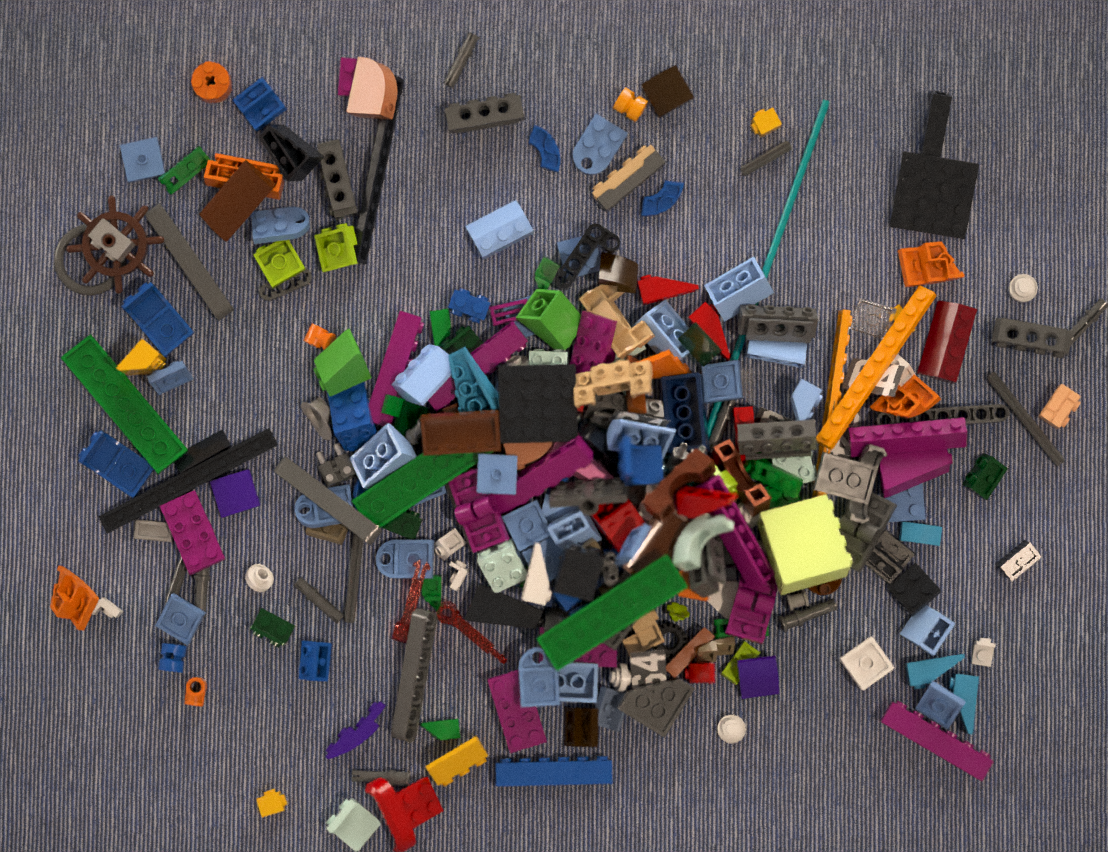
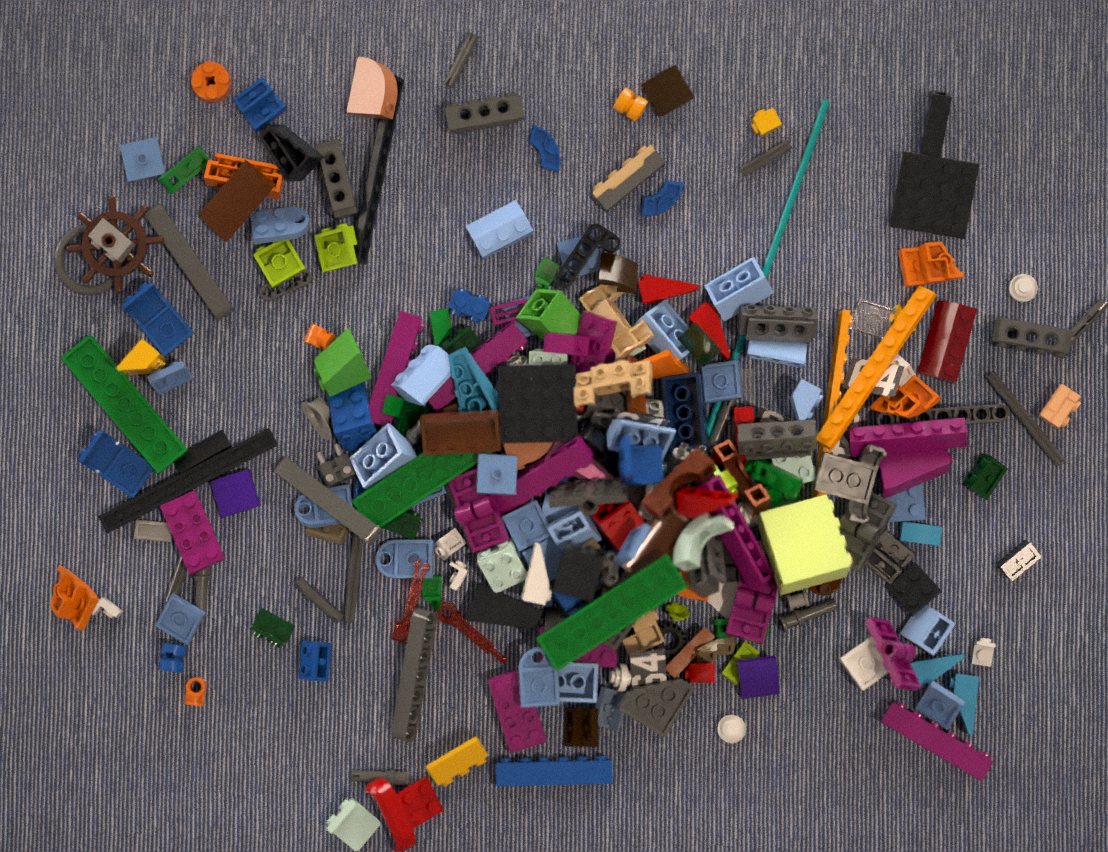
(259, 578): white plate -> none
(271, 803): yellow brick -> none
(346, 76): magenta plate -> none
(353, 738): dark purple slope -> none
(443, 729): green slope -> none
(566, 344): none -> magenta slope
(599, 144): medium blue plate -> none
(894, 653): none -> magenta plate

